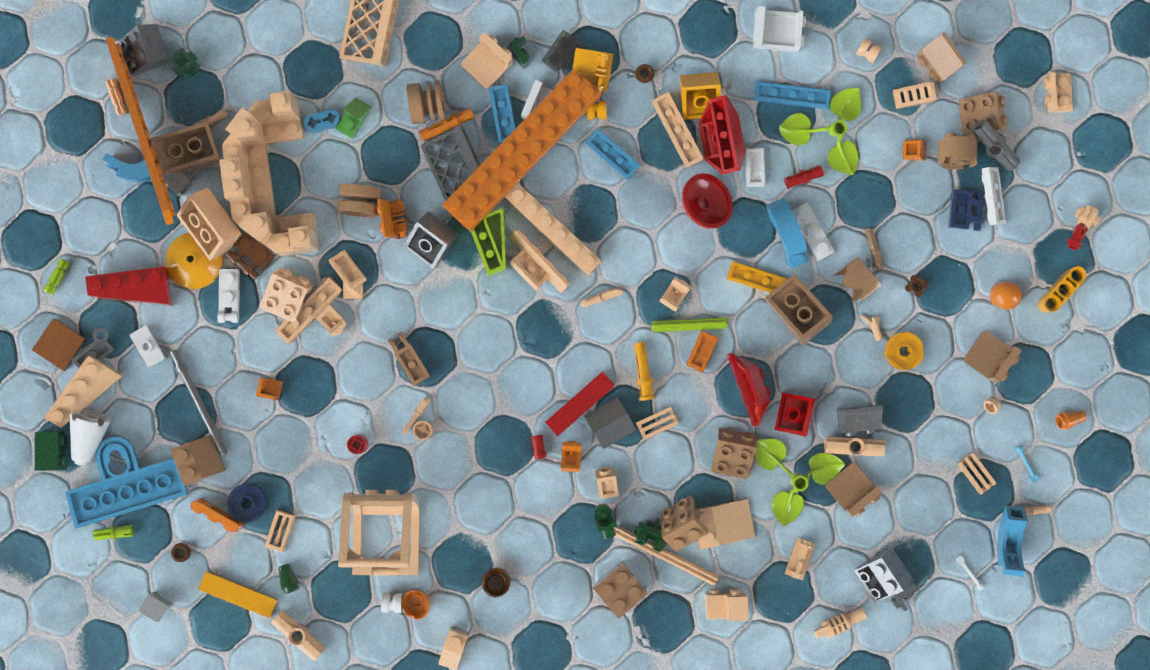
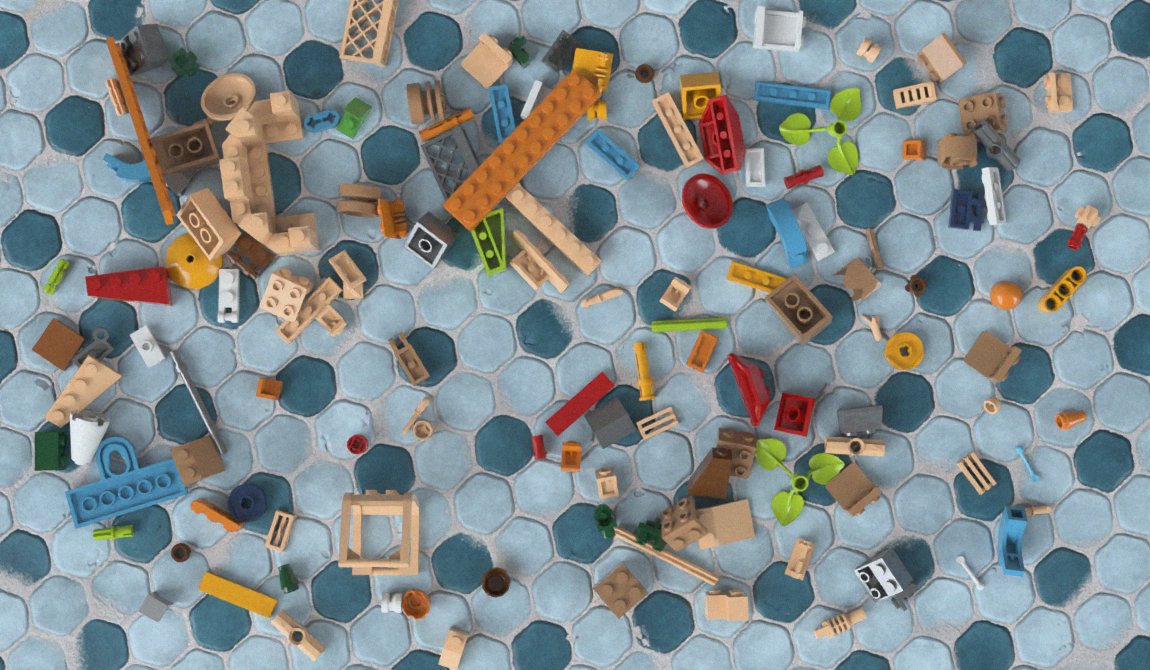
(227, 96): none -> light nougat dish
(712, 475): none -> reddish brown slope

